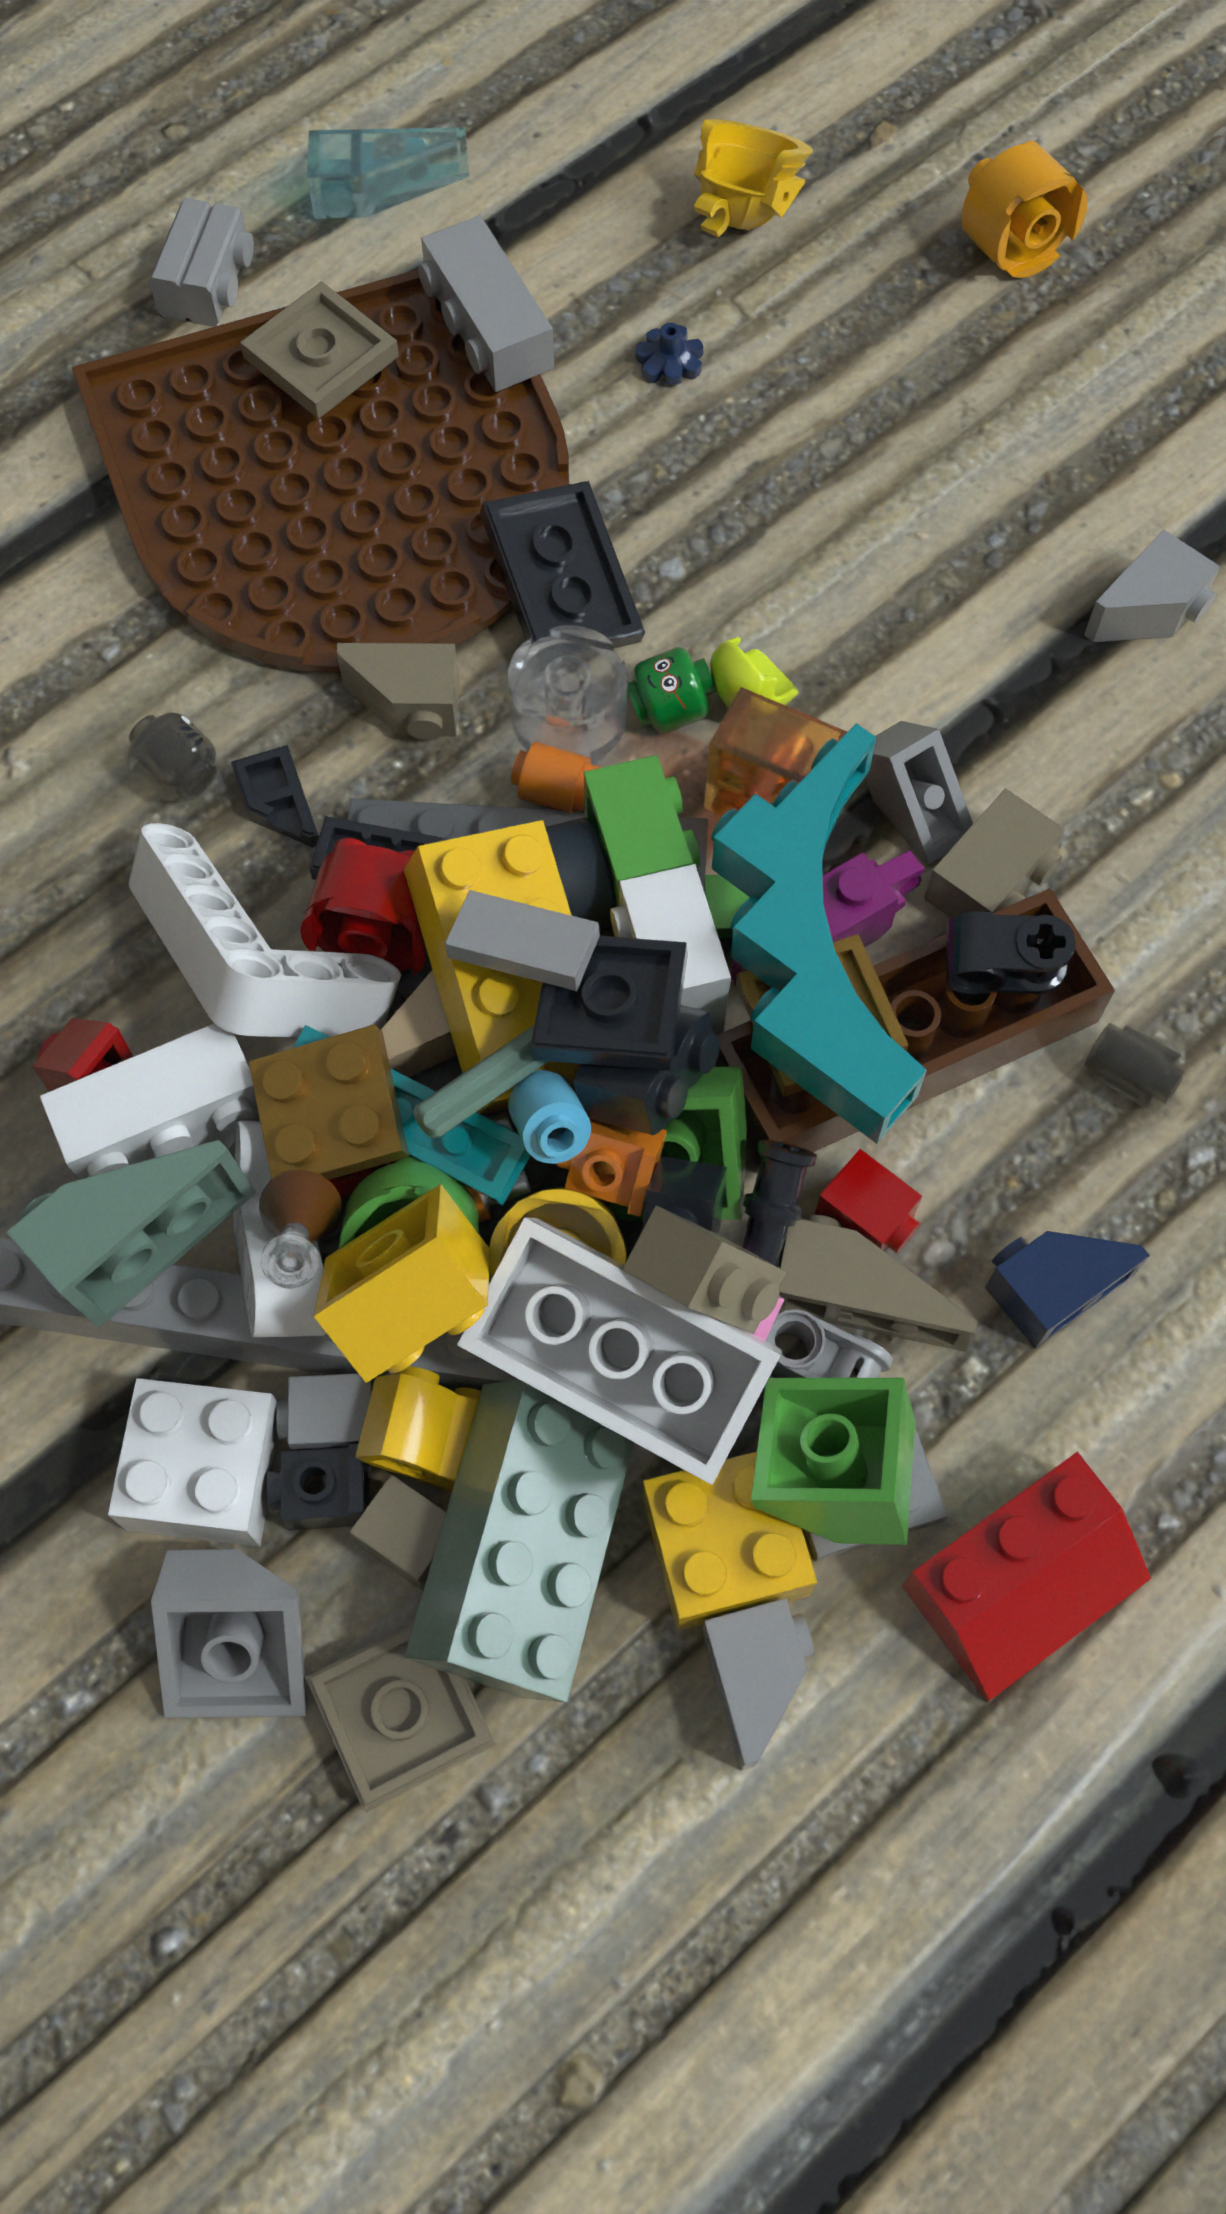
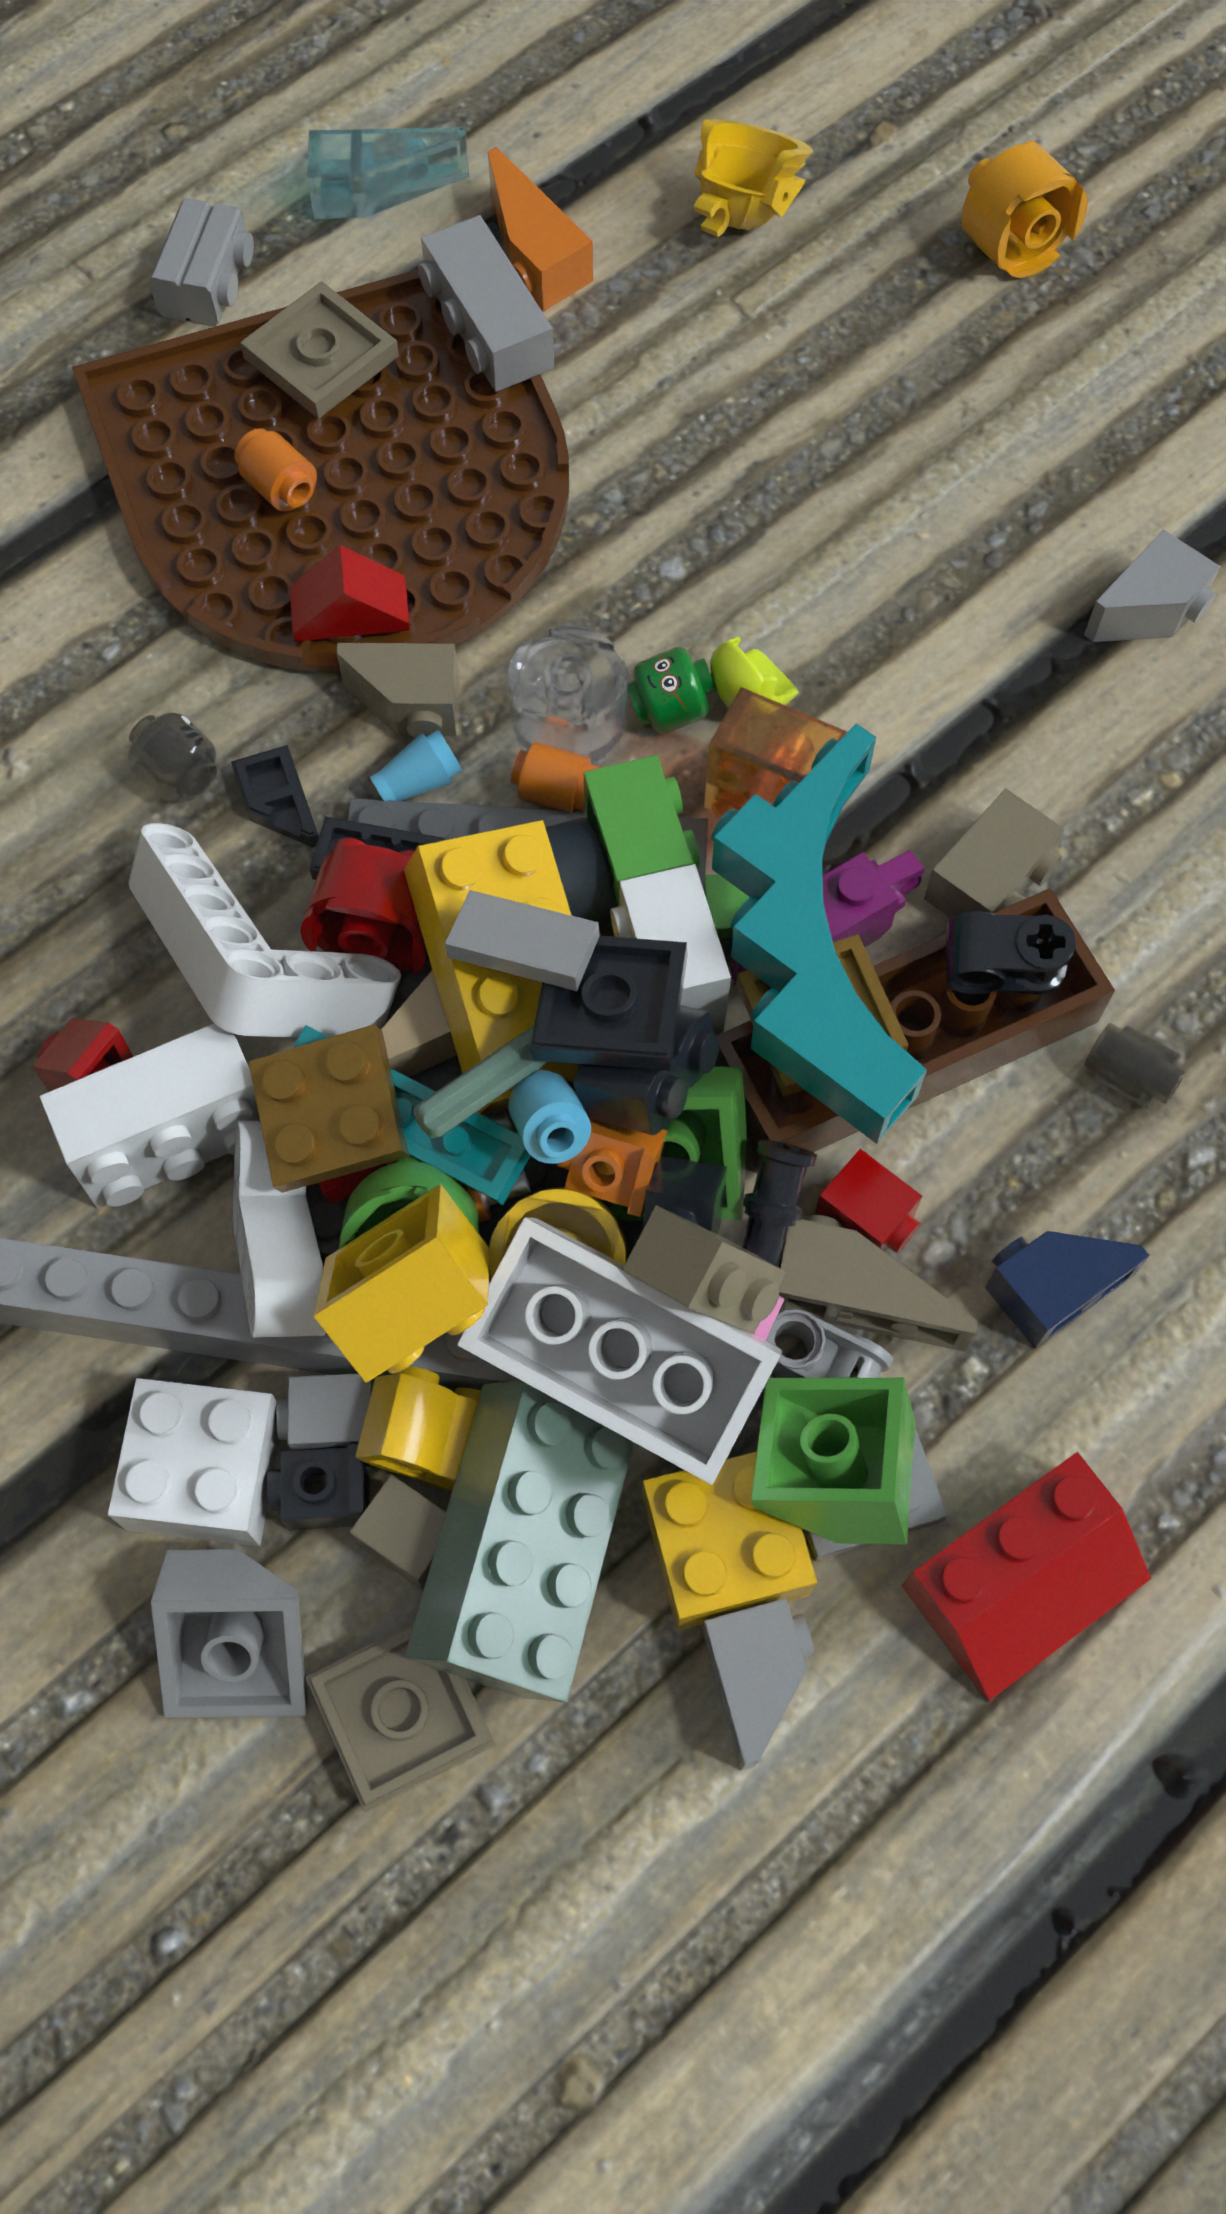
(127, 1226): sand green slope -> none
(275, 469): none -> orange brick
(298, 1211): reddish brown piece -> none
(348, 598): none -> red slope
(417, 769): none -> medium azure cone
(537, 236): none -> orange slope
(561, 564): black tile -> none
(669, 354): dark blue plant -> none
(918, 789): light grey slope -> none

